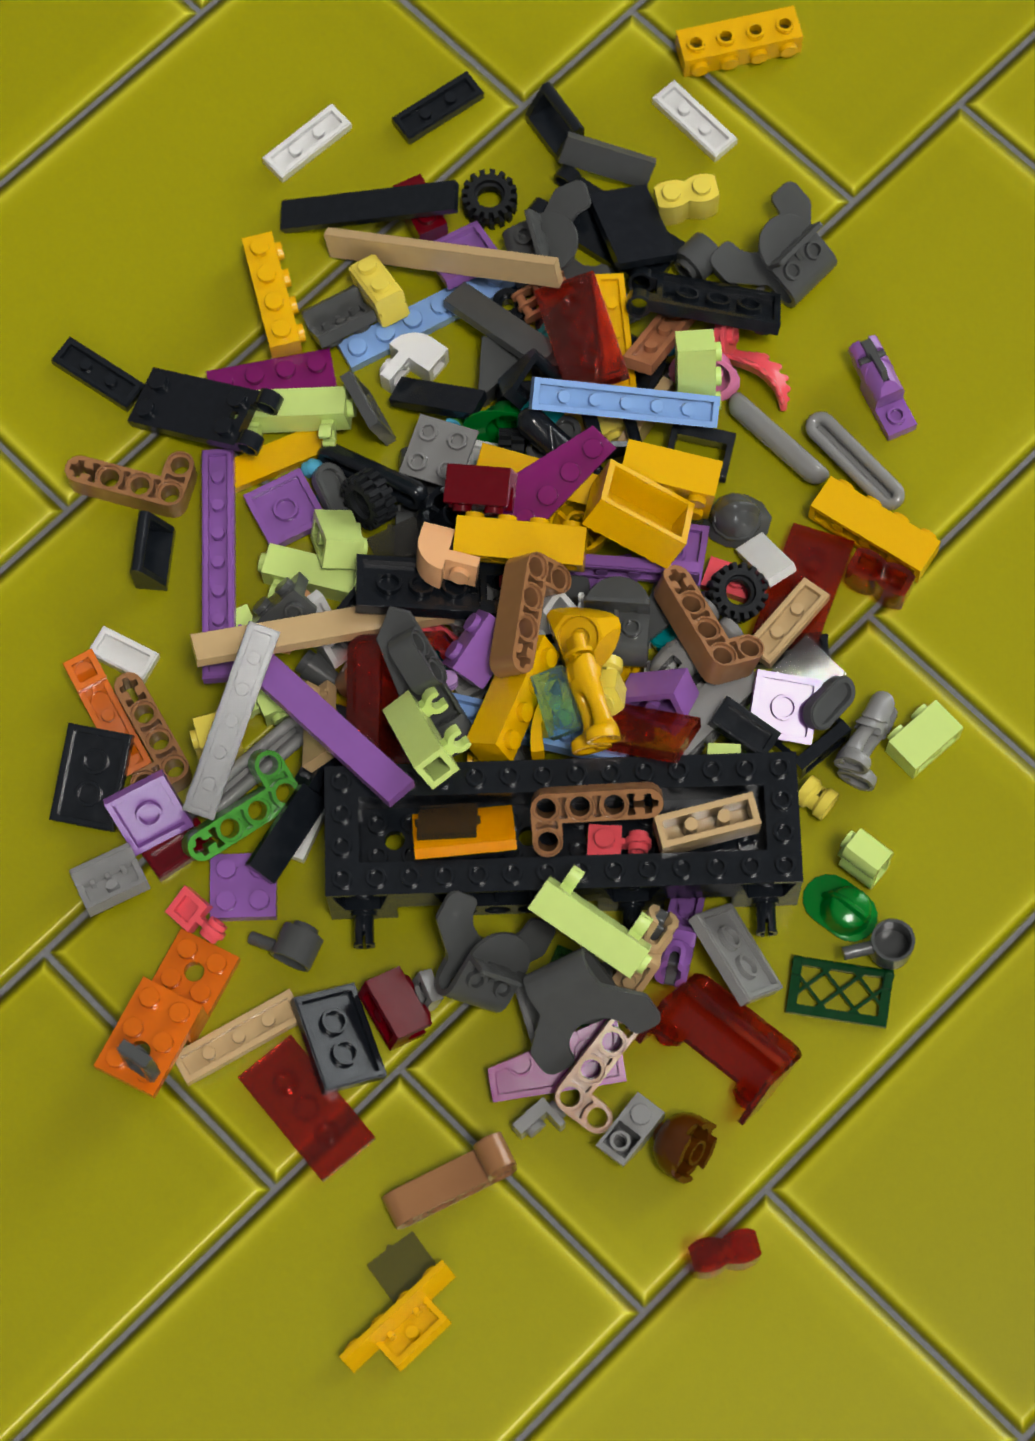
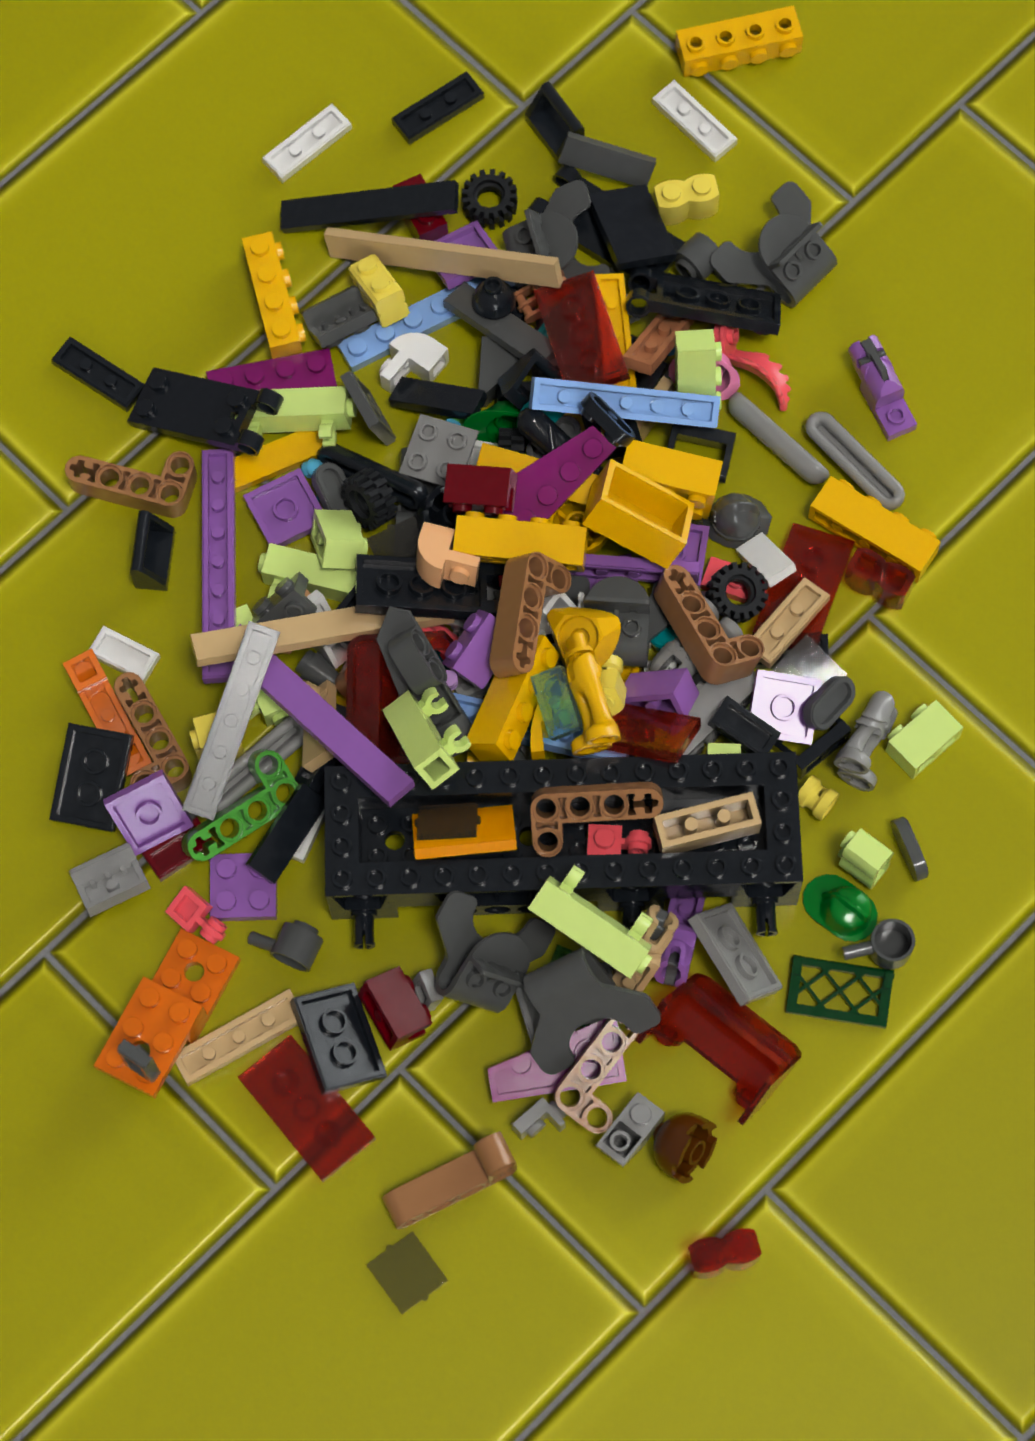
(406, 1326): yellow bracket -> none
(493, 299): none -> black brick
(599, 412): none -> black plate
(909, 848): none -> dark grey tile

